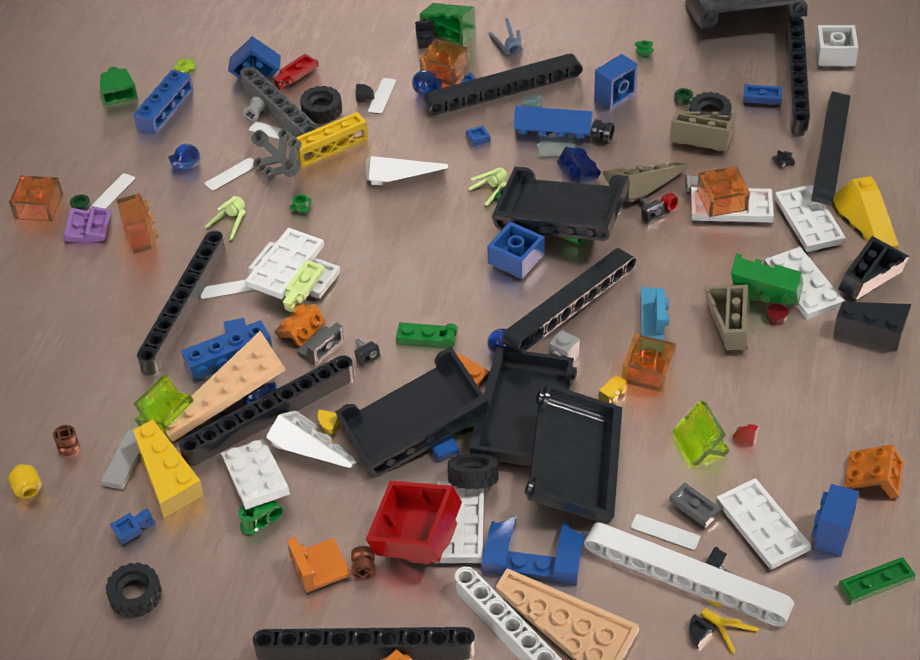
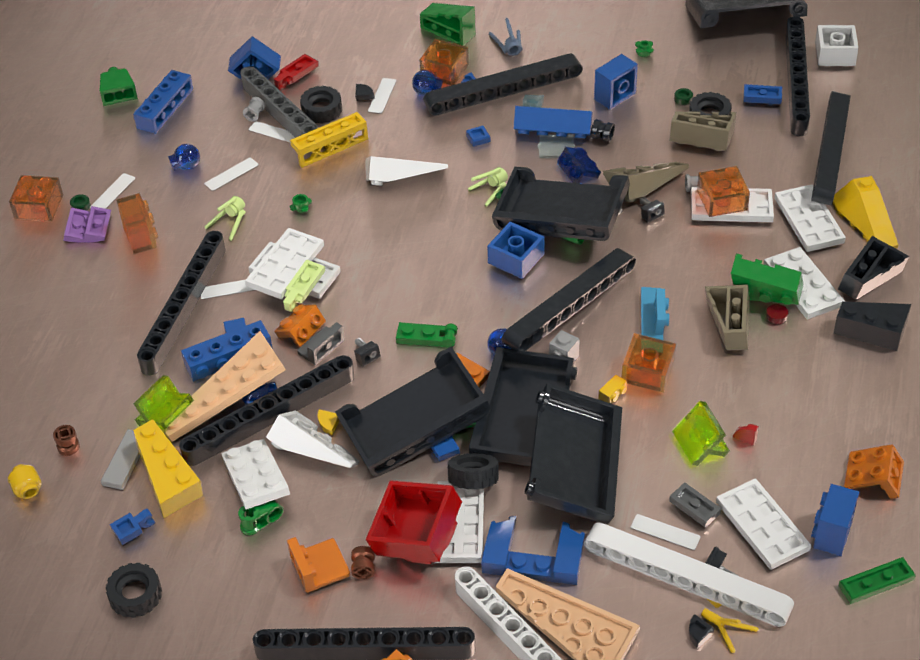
(185, 66): lime plant -> none
(290, 165): dark grey plant -> none
(424, 33): black bracket -> none
(670, 201): red plate -> none
(784, 158): black plant -> none

